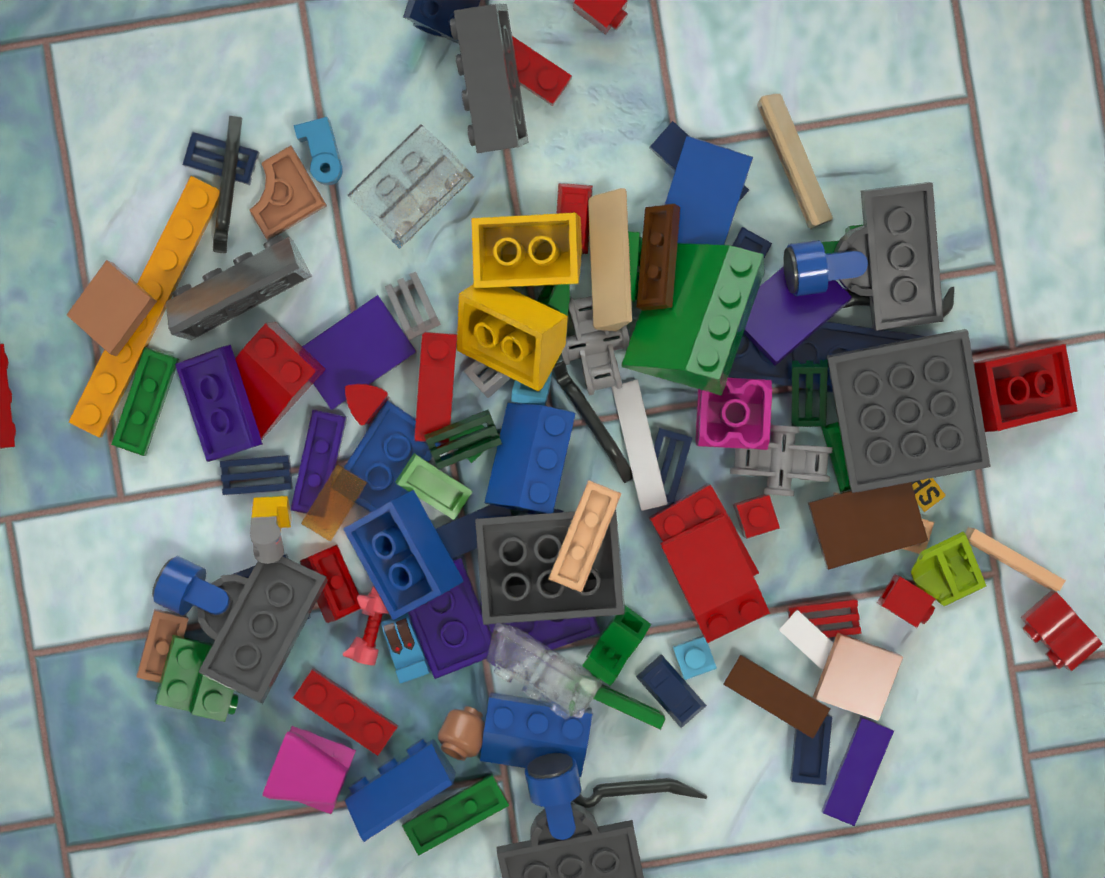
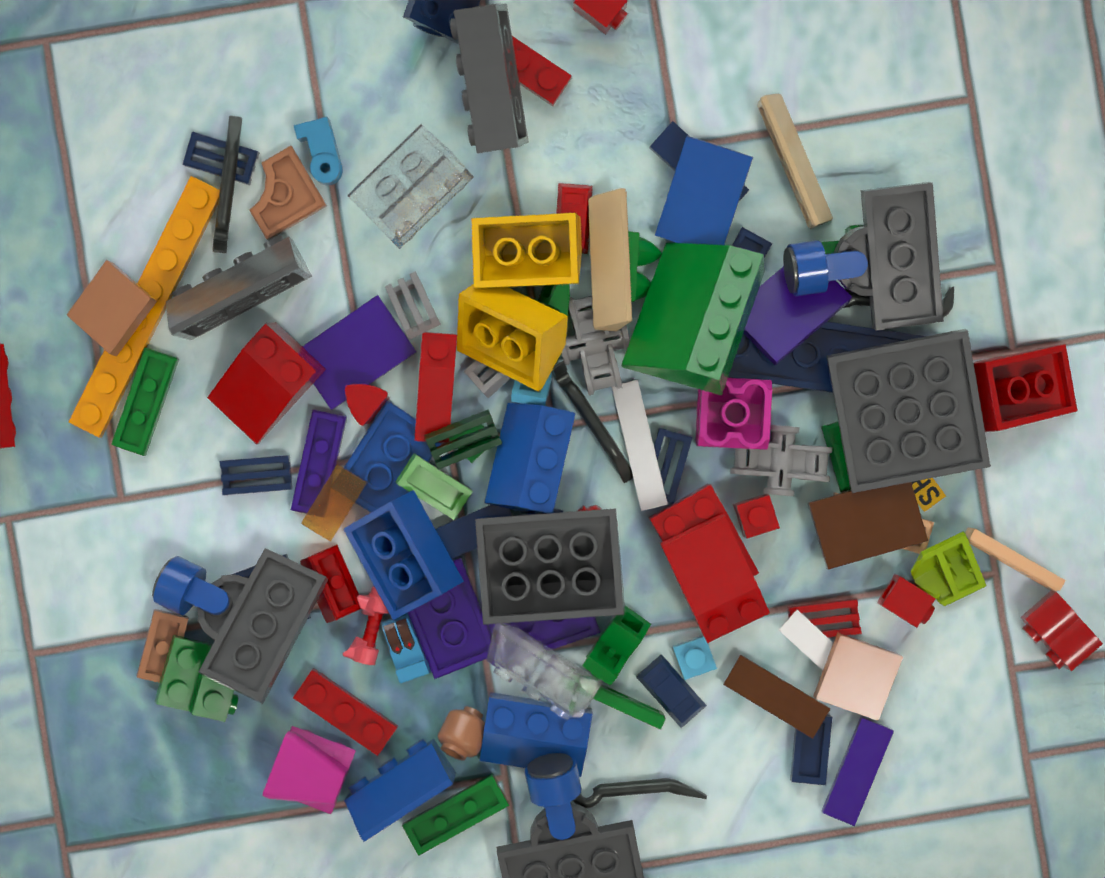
(218, 403): dark purple tile -> none
(267, 519): leg -> none
(585, 536): light nougat tile -> none
(658, 257): reddish brown tile -> none
(809, 369): dark green tile -> none

